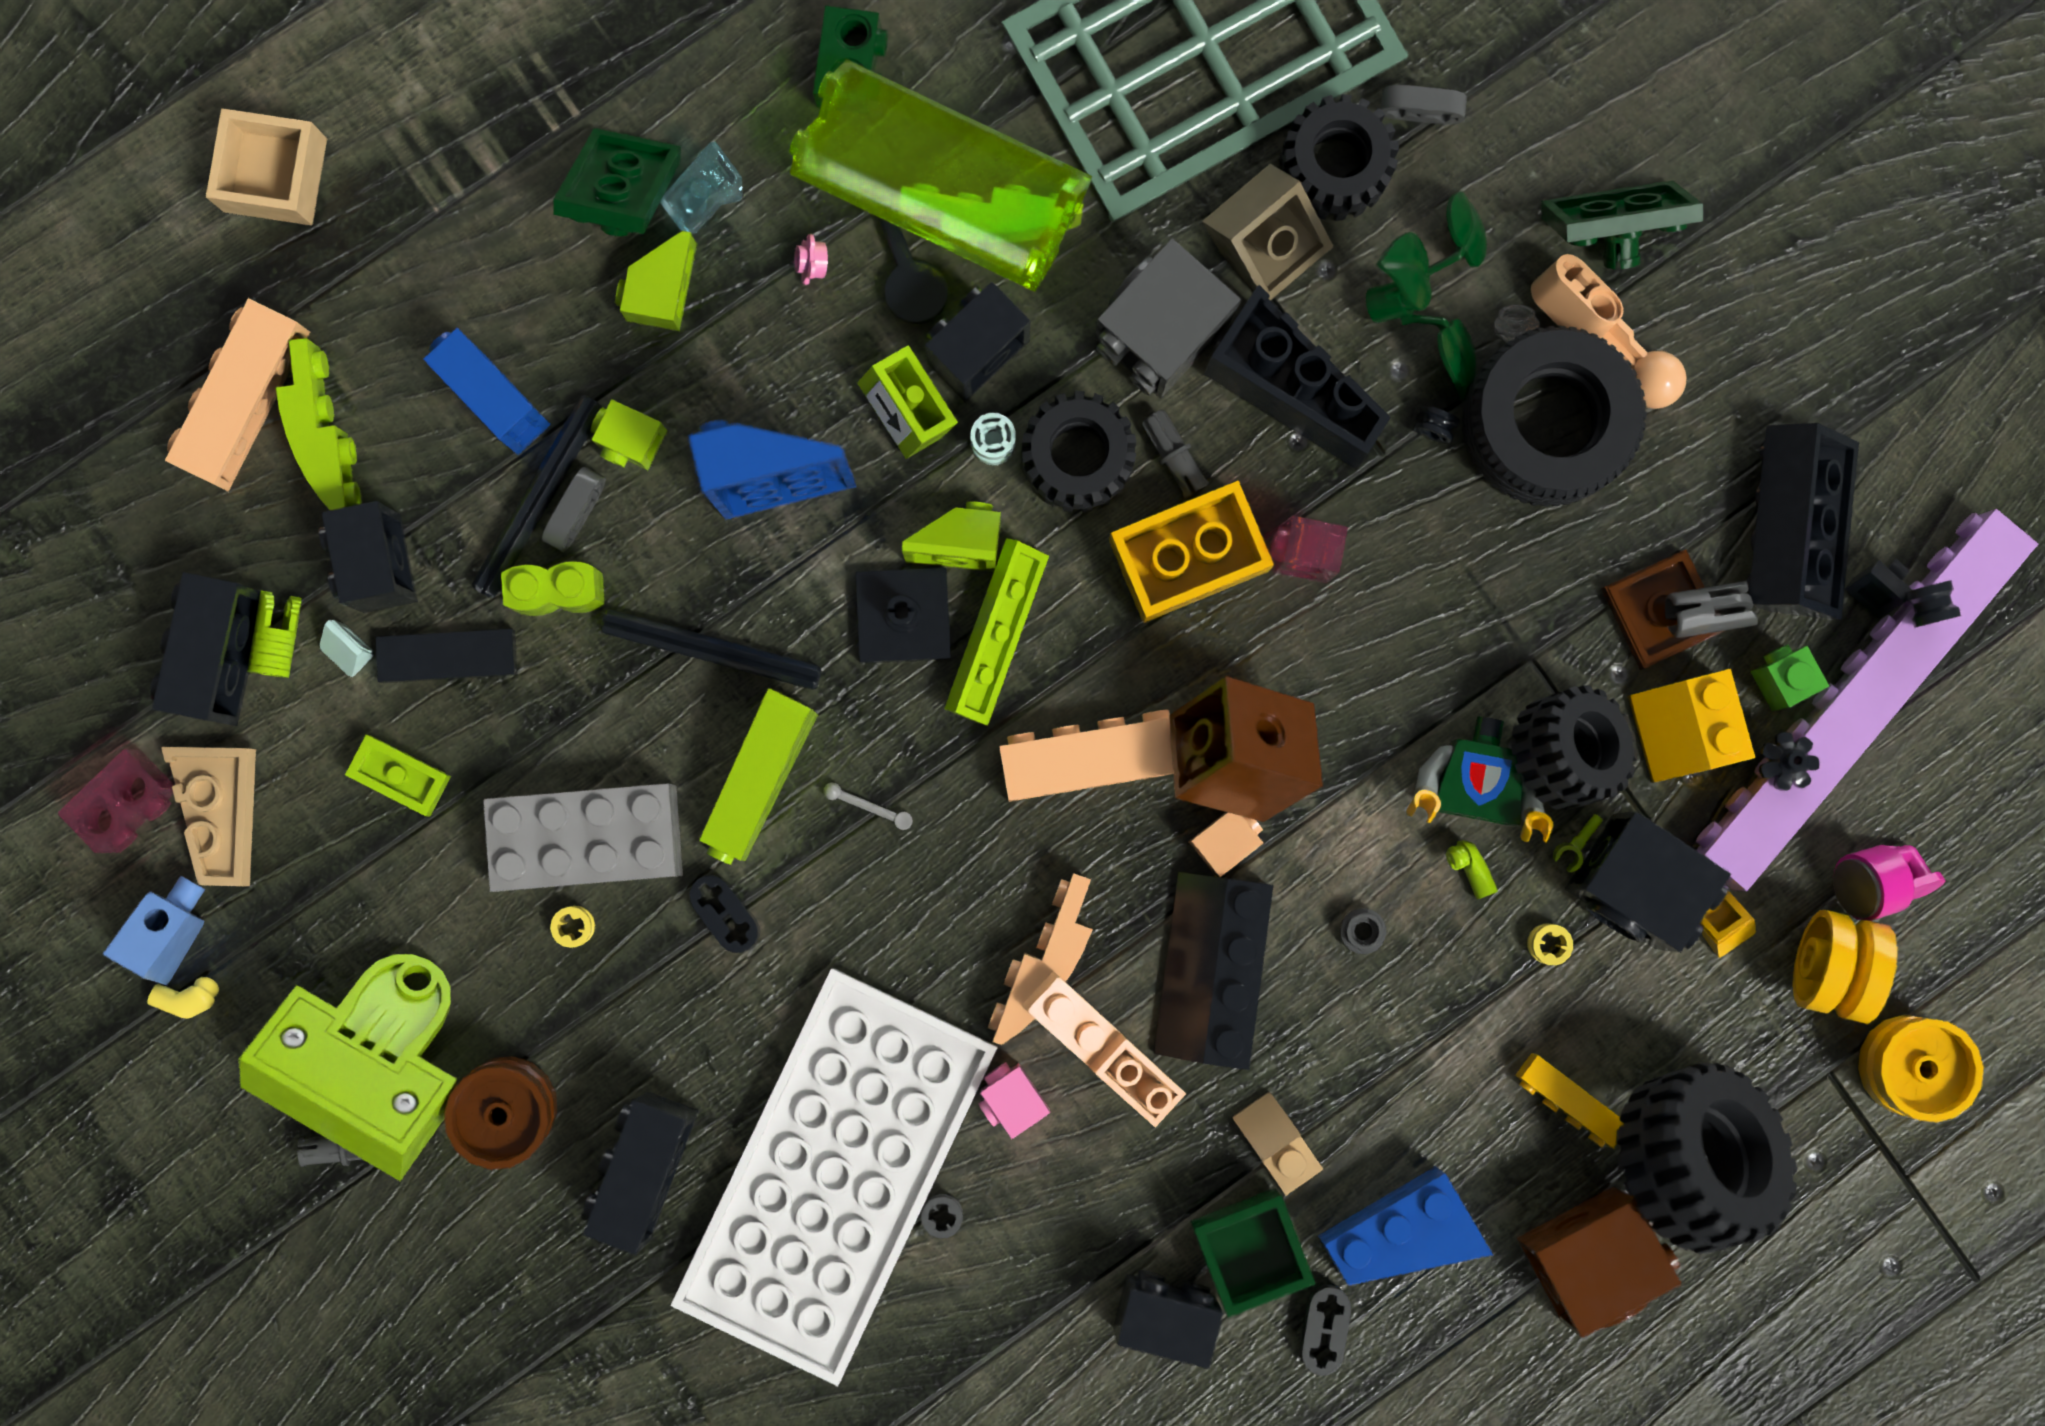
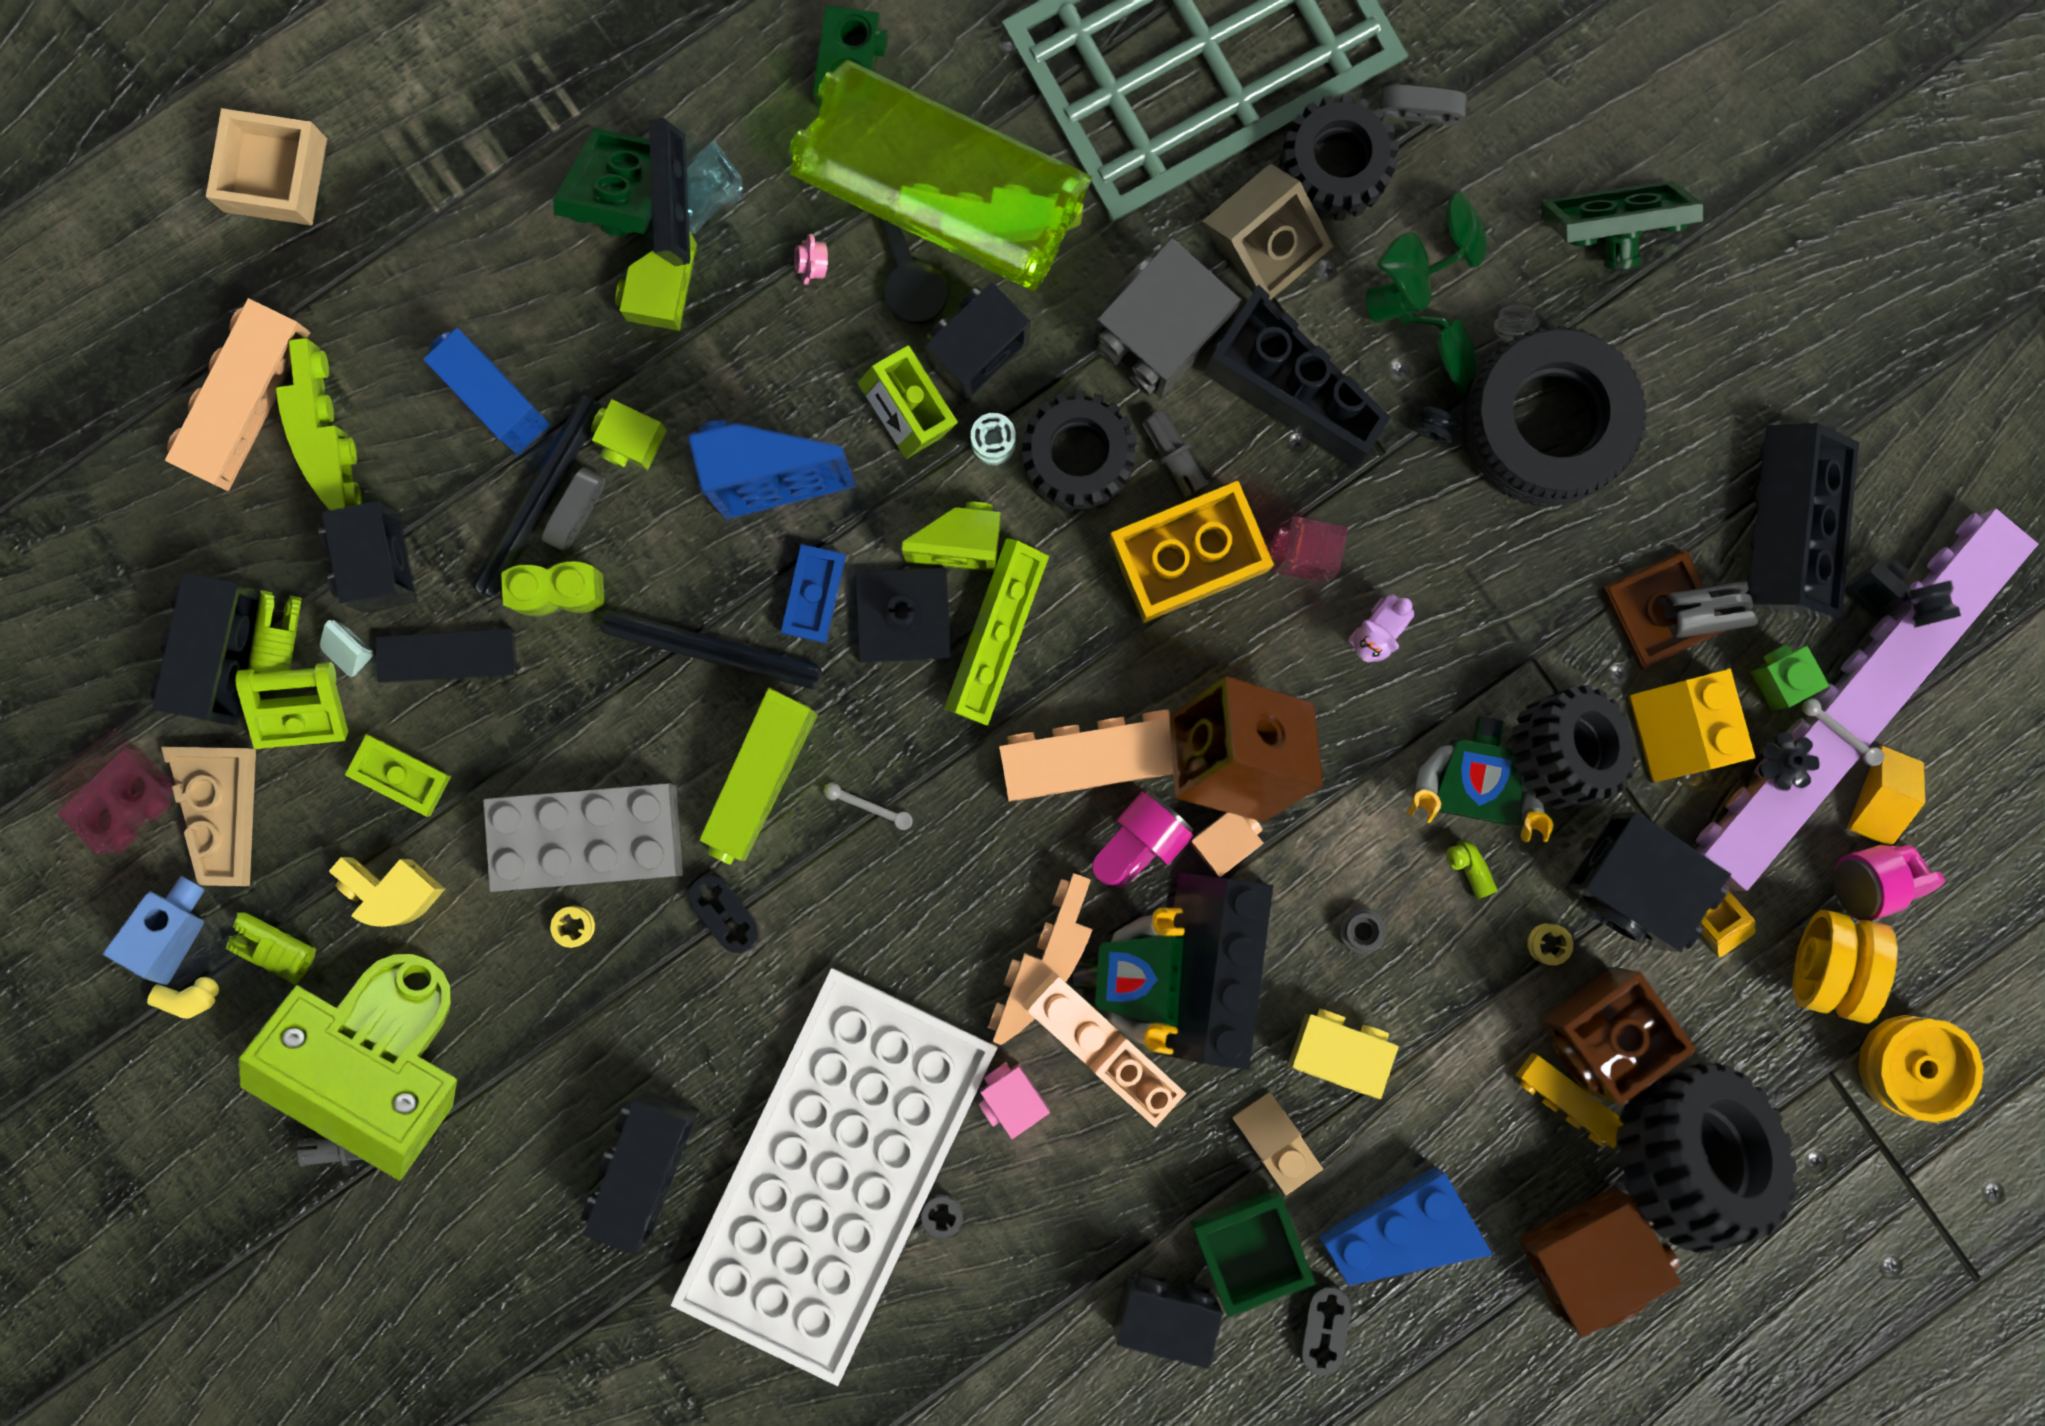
(270, 948): none -> lime hinge
(292, 719): none -> lime plate
(395, 899): none -> light yellow brick
(484, 1135): reddish brown wheel -> none
(669, 192): none -> black tile
(813, 594): none -> blue plate
(1139, 978): none -> torso
(1146, 832): none -> dark pink piece
(1343, 1054): none -> light yellow brick
(1378, 634): none -> lavender animal
(1578, 843): lime hand -> none
(1580, 299): light nougat beam -> none
(1616, 1035): none -> reddish brown brick
(1871, 756): none -> light grey hinge
(1889, 798): none -> yellow slope

